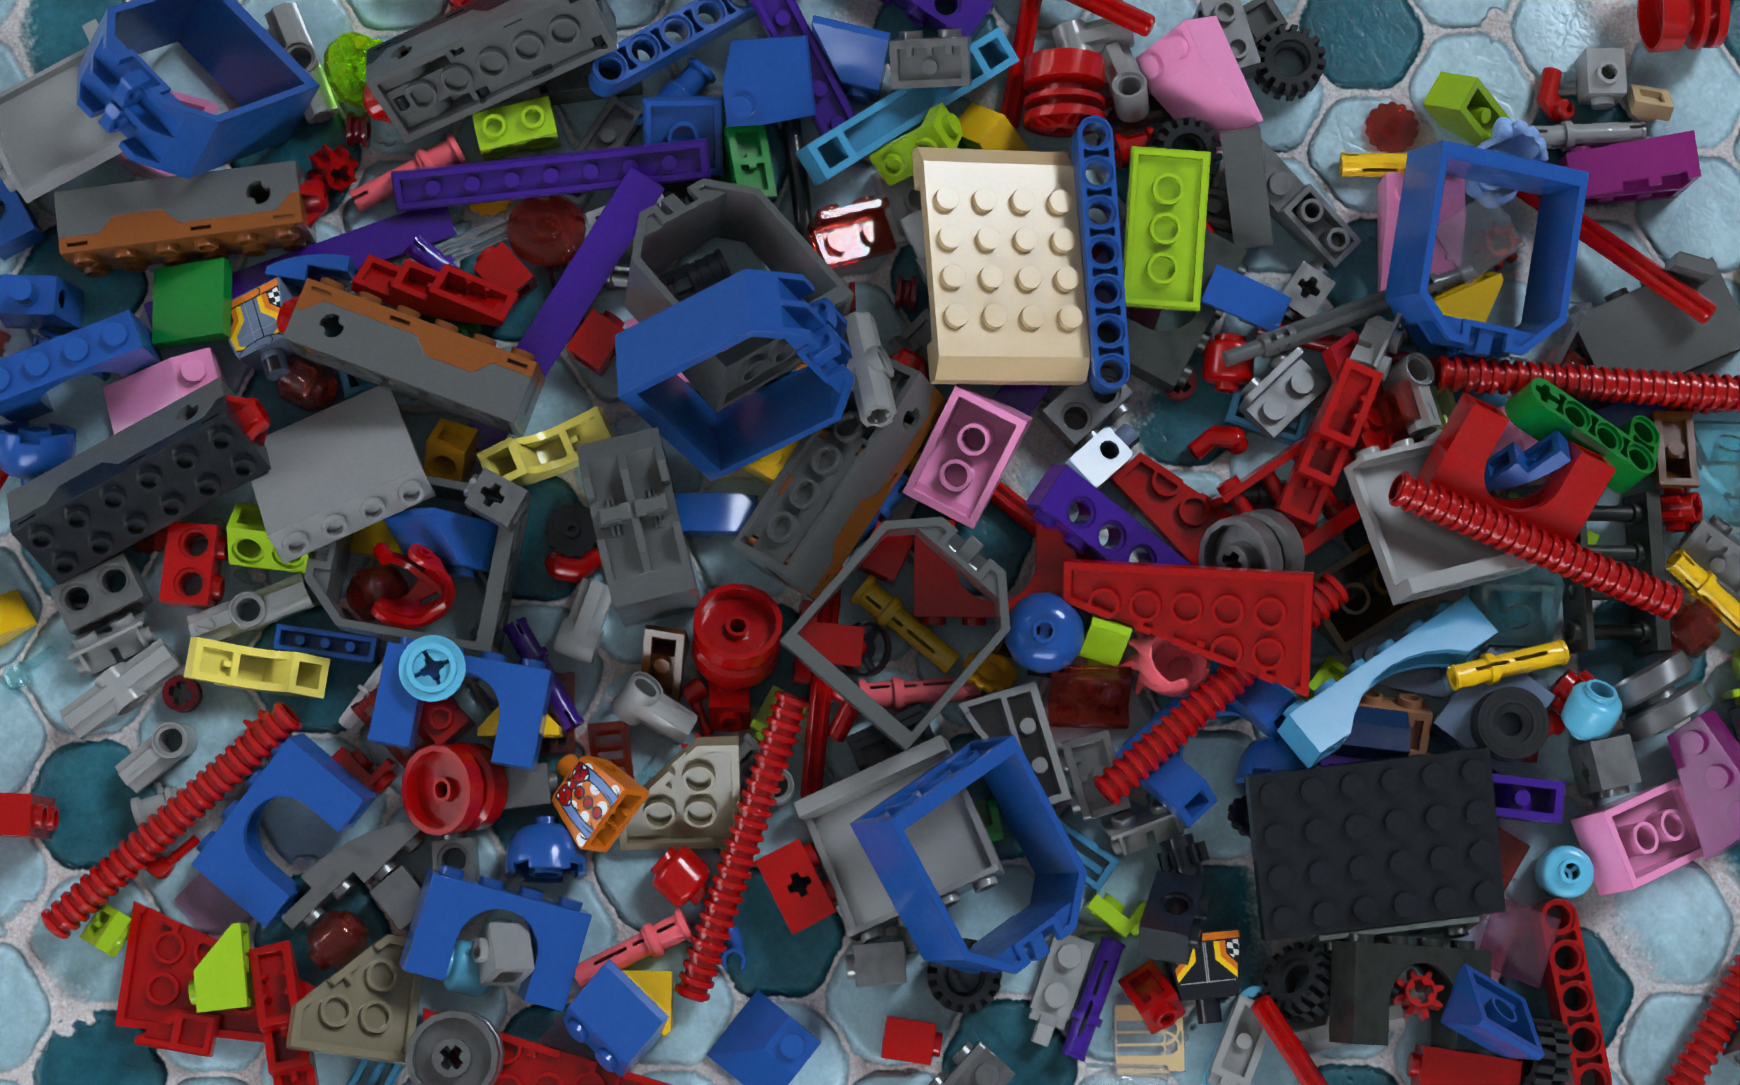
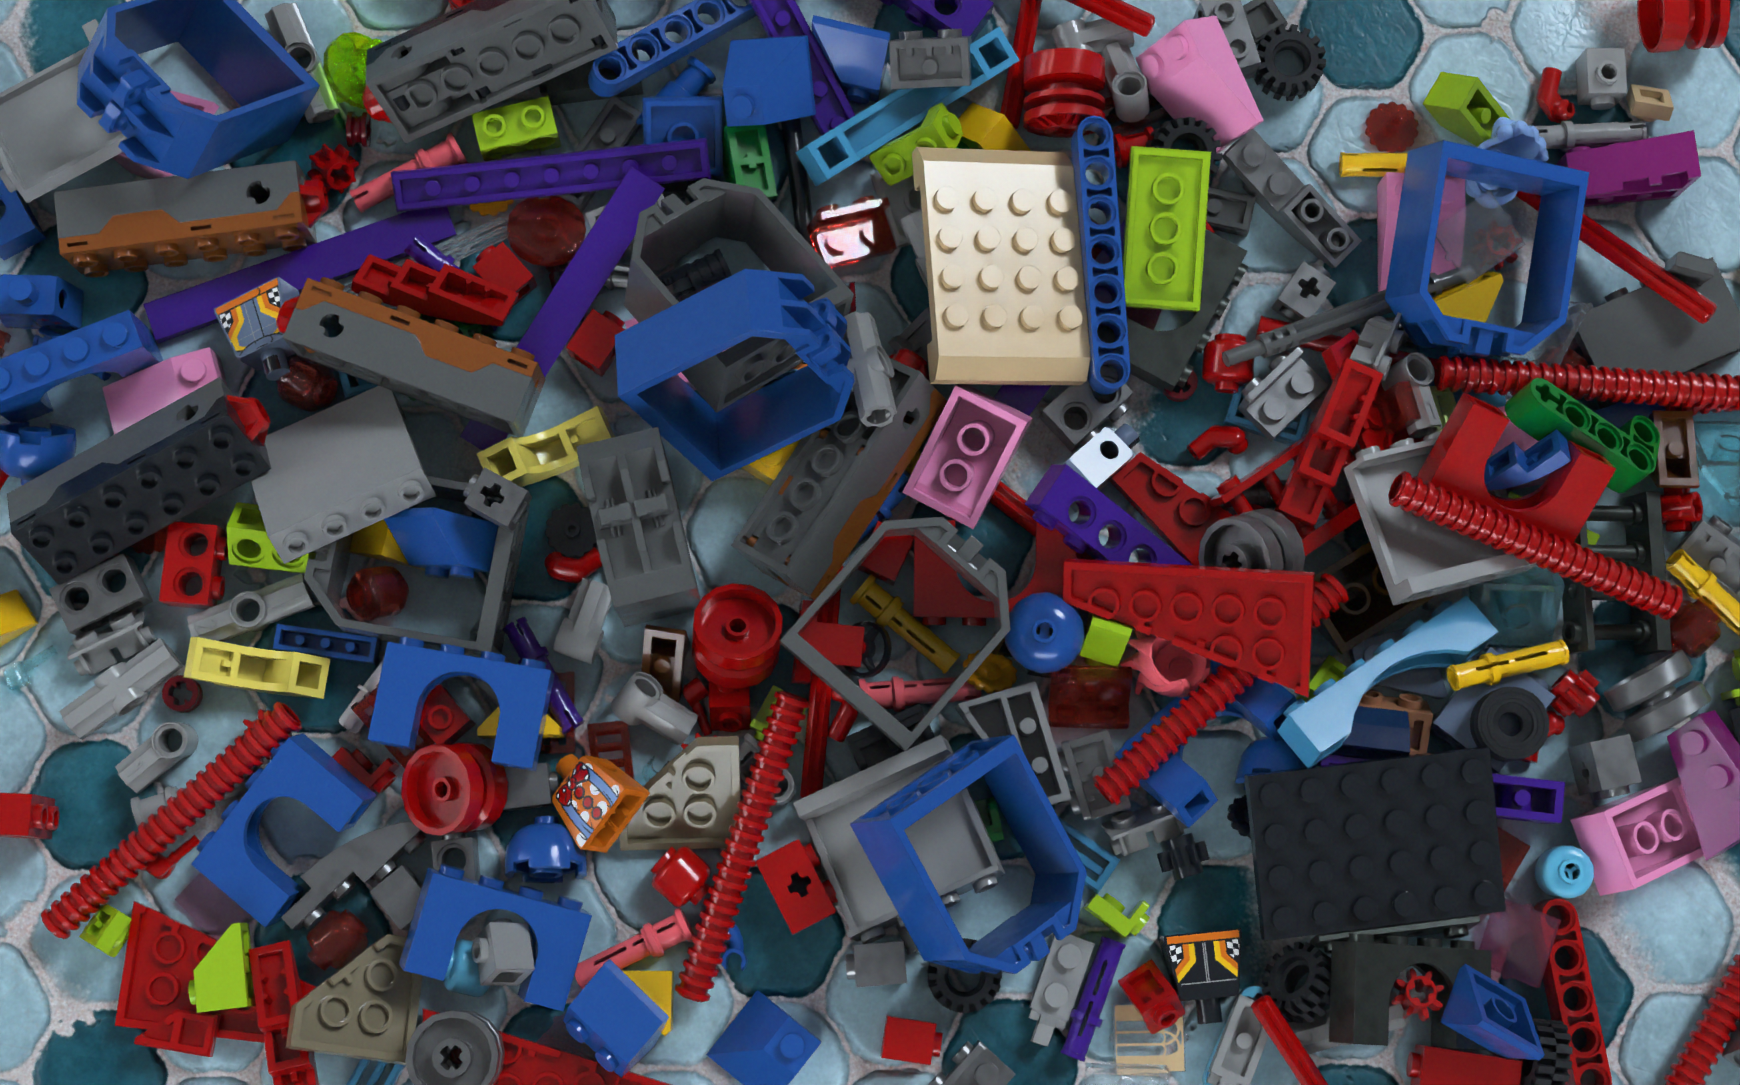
(192, 303): green tile -> none
(299, 268): blue slope -> none
(409, 610): red helmet -> none
(414, 662): medium azure gear -> none
(450, 451): light orange brick -> none
(714, 512): blue slope -> none
(905, 293): dark red bush -> none
(1173, 917): black brick -> none
(1245, 299): blue slope -> none
(1247, 187): dark grey tile -> none
(1591, 710): medium azure head -> none

